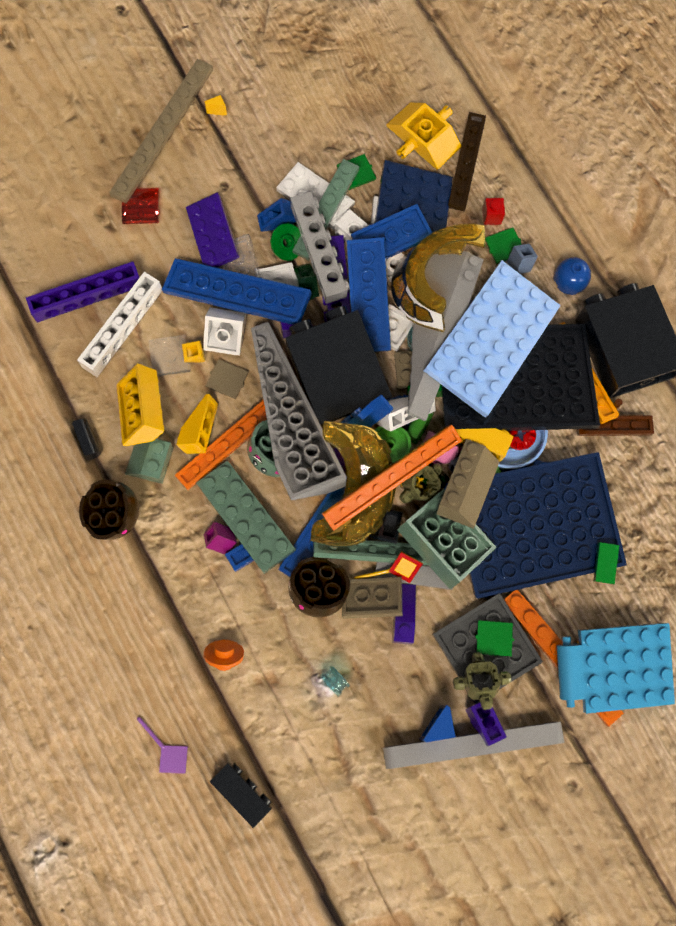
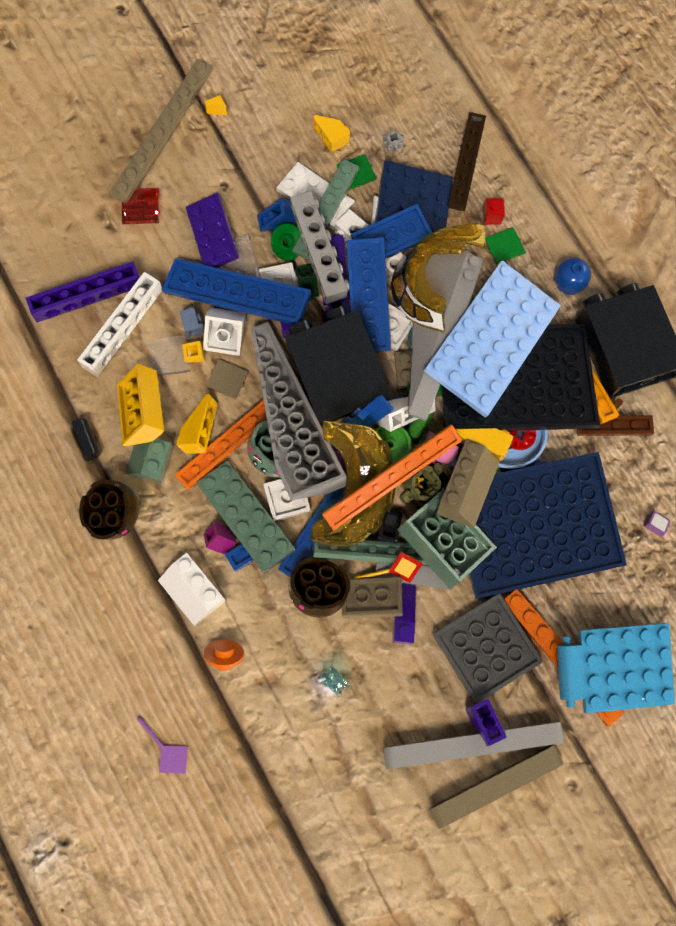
(191, 322): none -> sand blue brick
(191, 589): none -> white slope
(242, 794): black brick -> none
(281, 504): none -> white plate
(331, 132): none -> yellow slope
(393, 141): none -> light grey gear
(425, 133): yellow slope -> none
(440, 726): blue slope -> none
(478, 666): olive piece -> none
(494, 638): green piece -> none
(495, 786): none -> dark tan beam
(522, 258): sand blue brick -> none
(606, 563): green tile -> none
(657, 524): none -> slope

